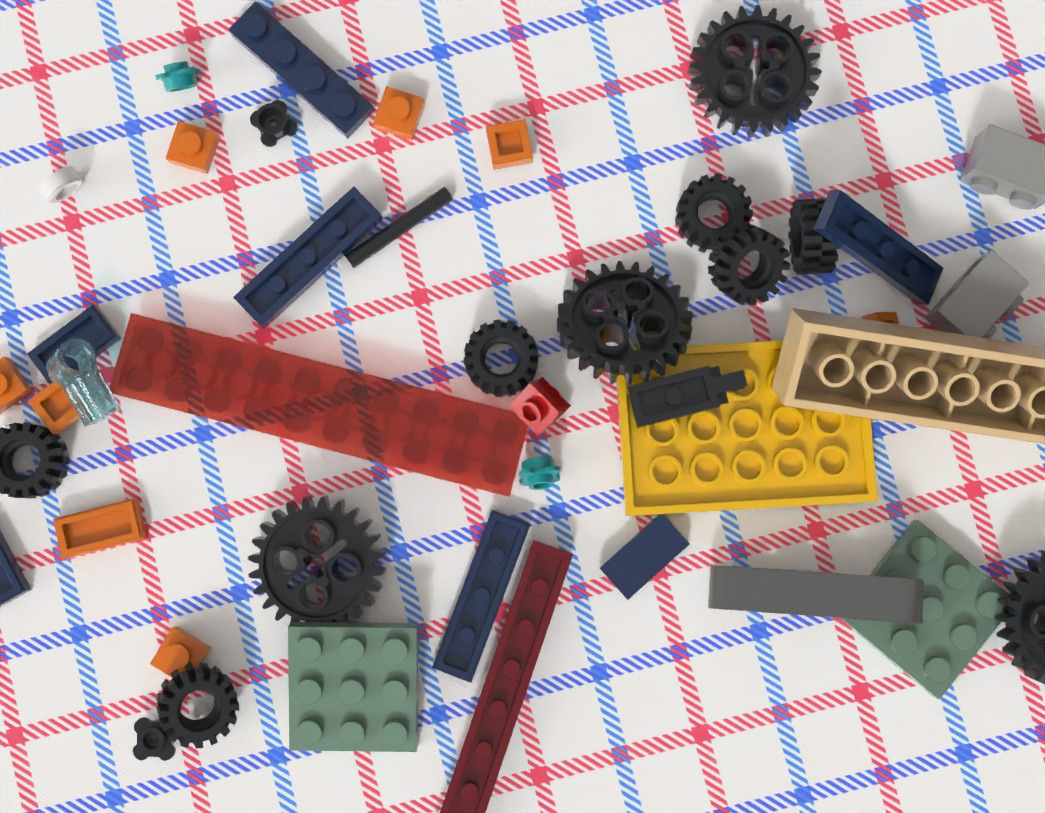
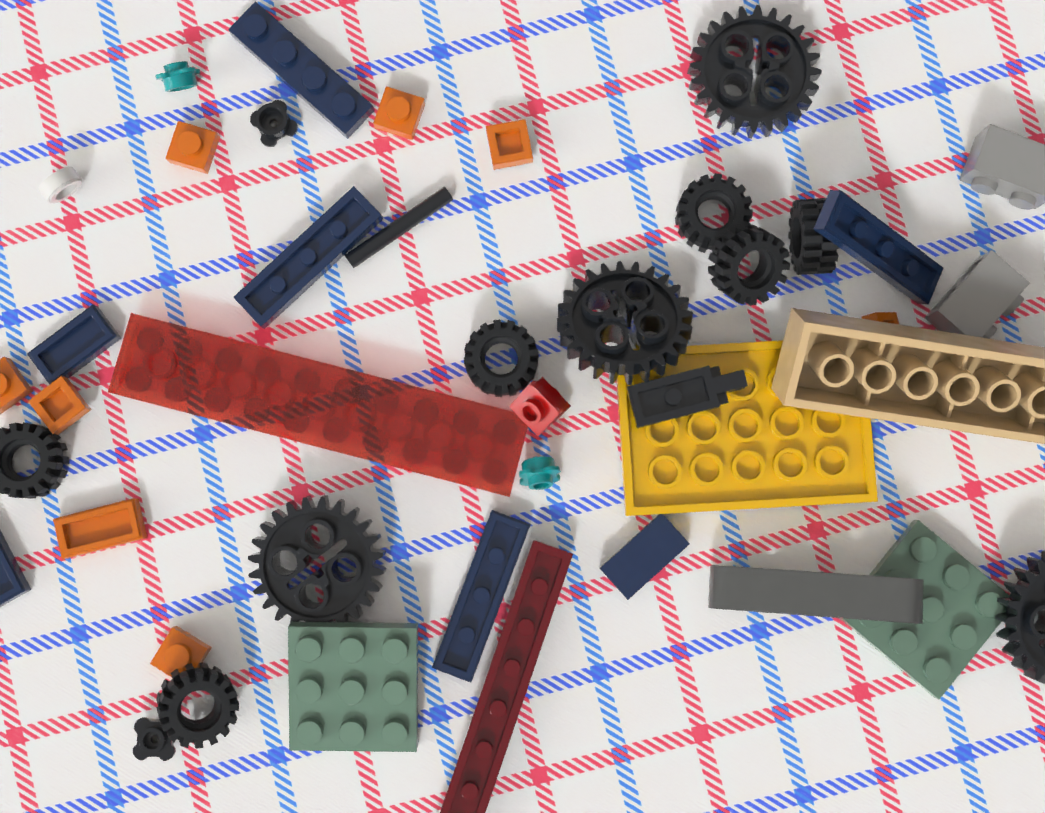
(83, 386): clear light blue piece -> none

